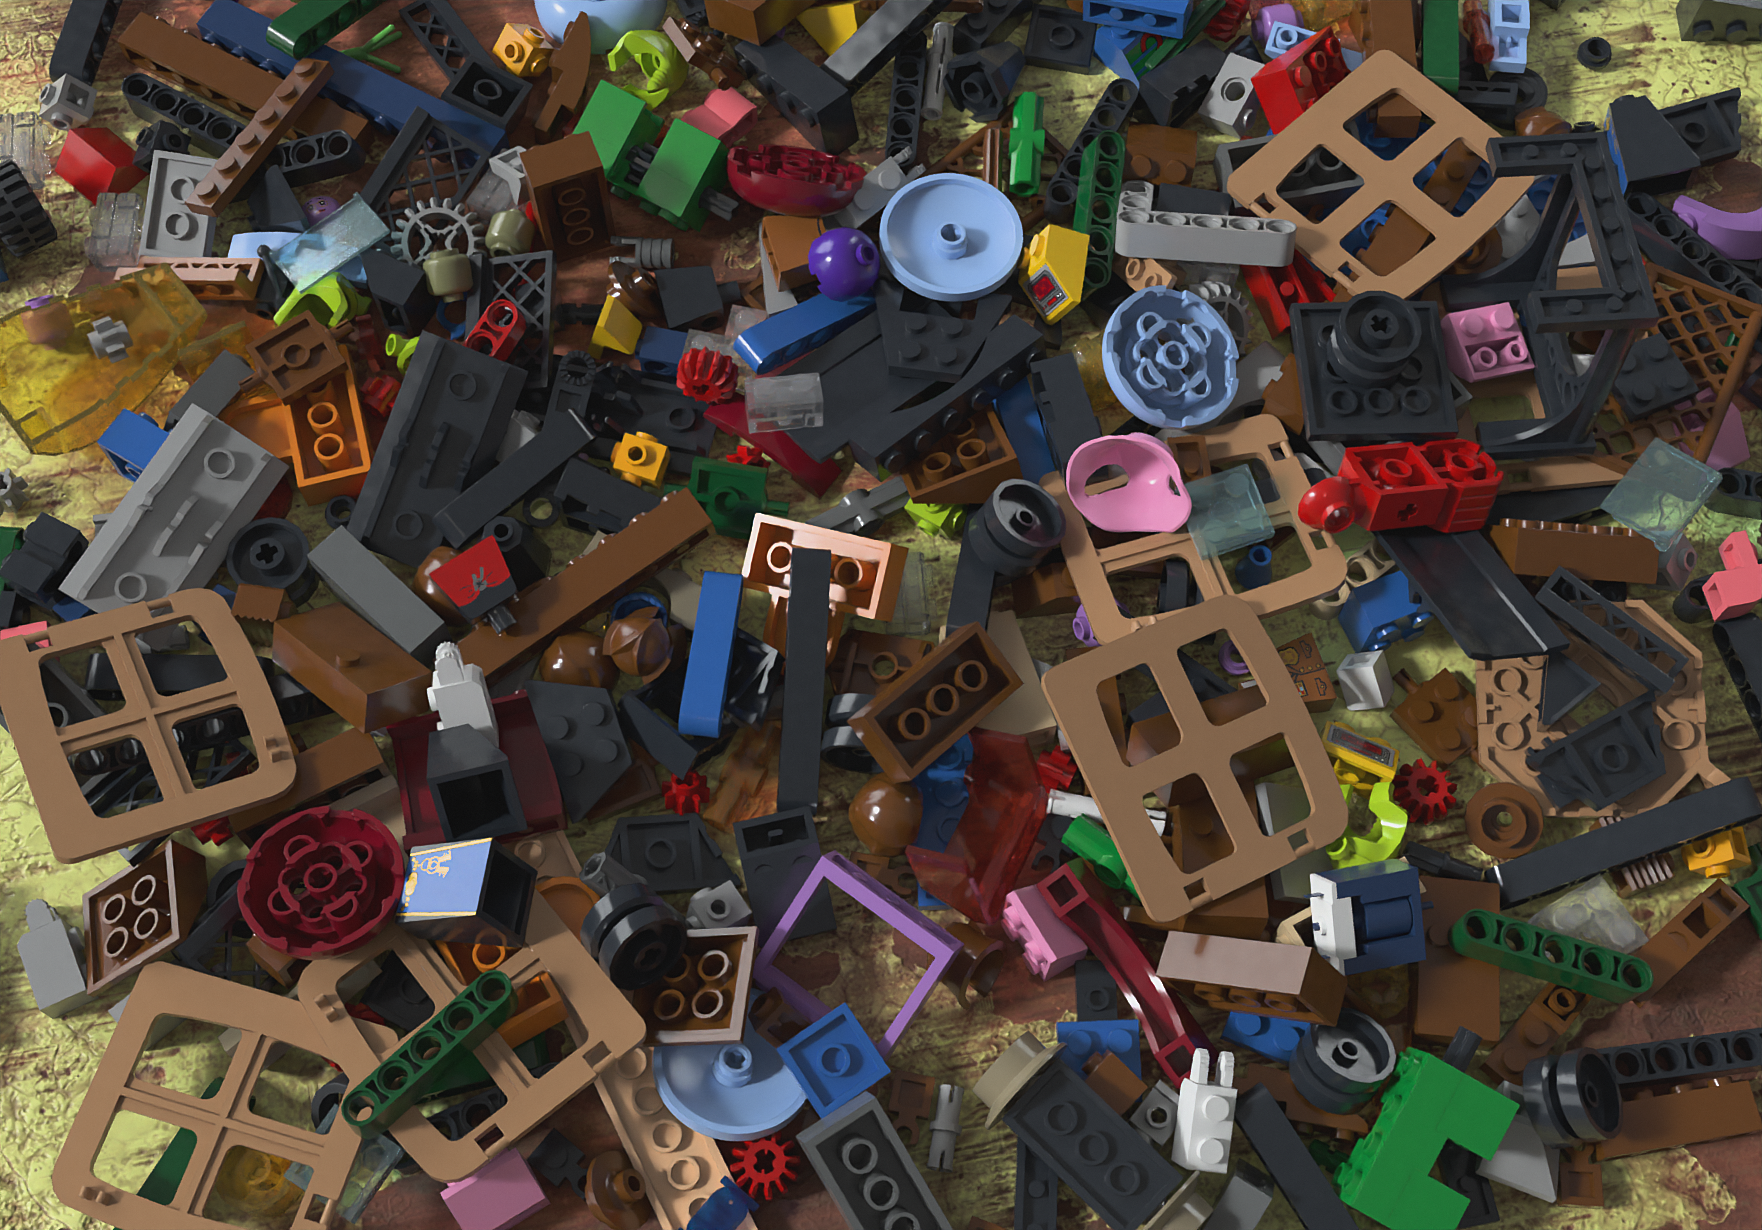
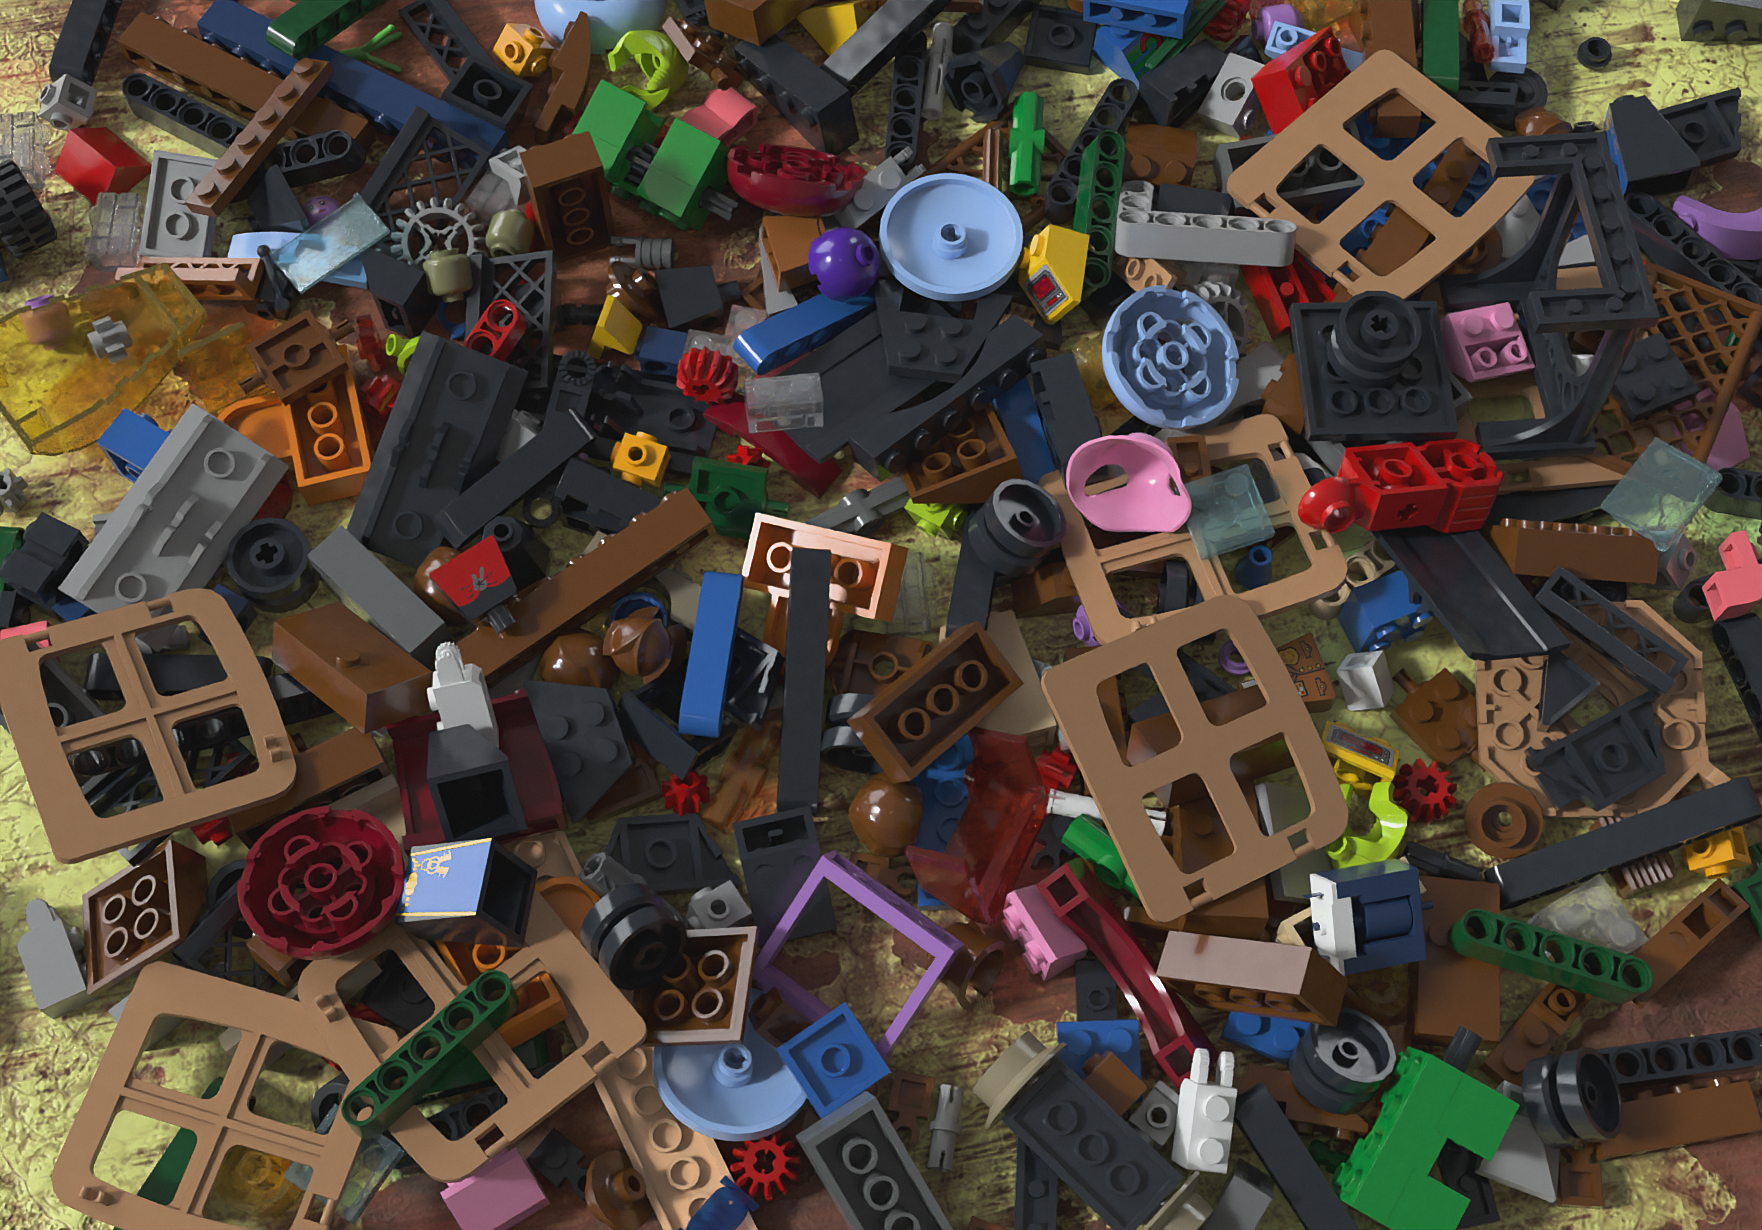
(162, 137): black brick -> none
(214, 388): dark grey slope -> none
(258, 608): reddish brown brick -> none
(328, 300): lime piece -> none
(336, 507): black plate -> none

